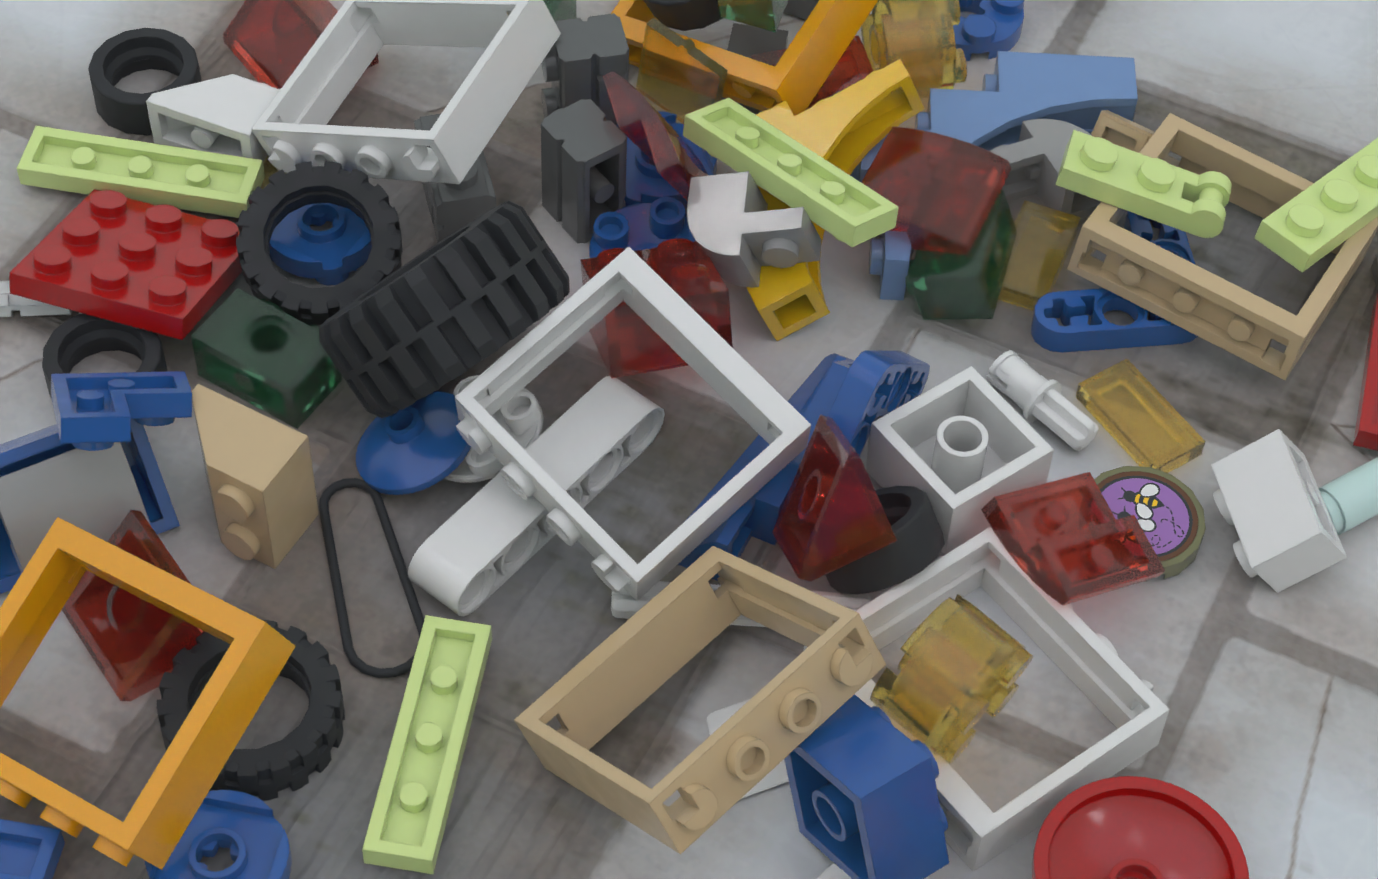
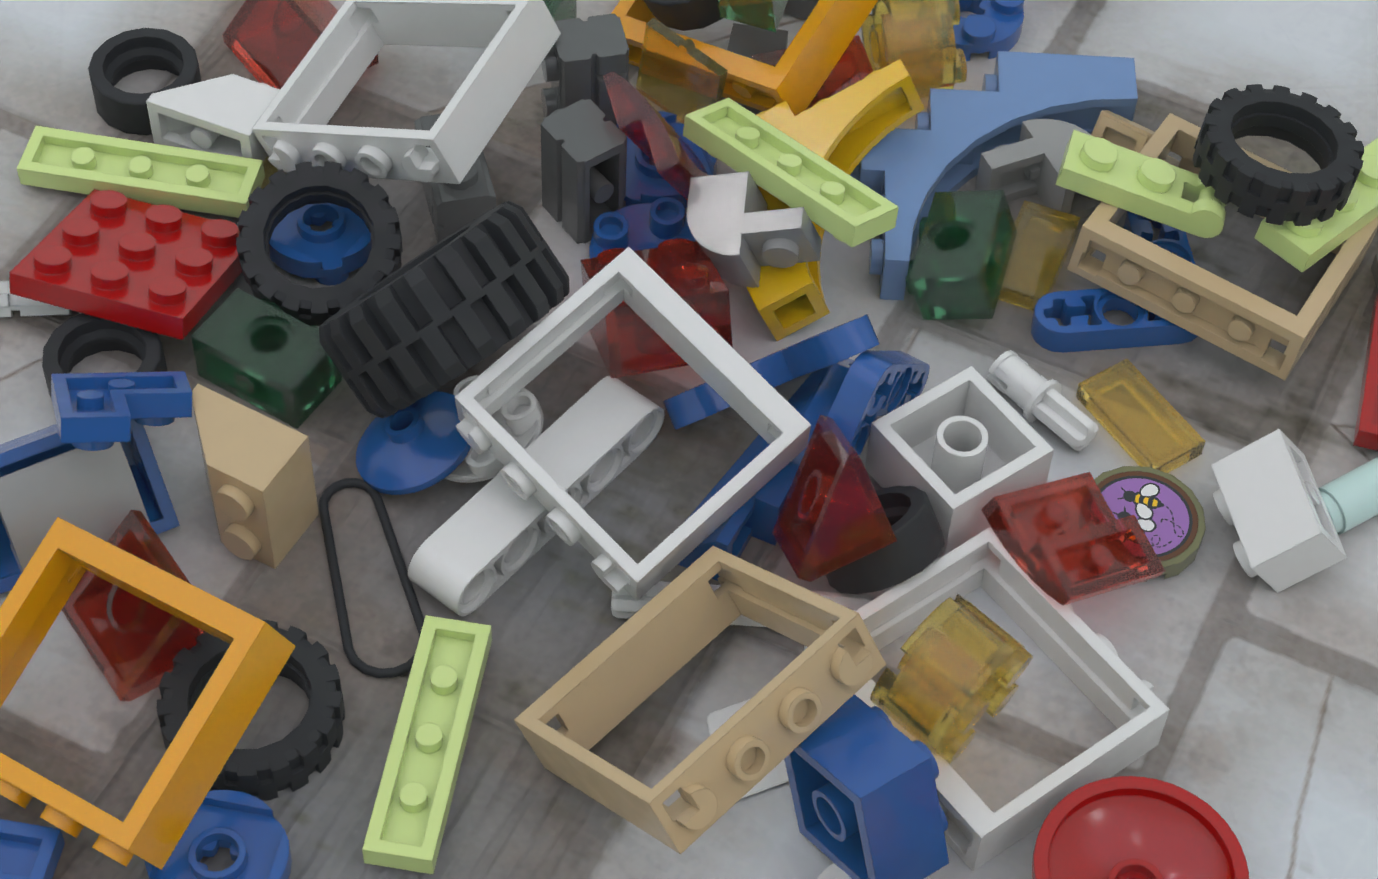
(780, 367): none -> blue beam
(938, 185): clear red slope -> none
(1270, 191): none -> black tyre

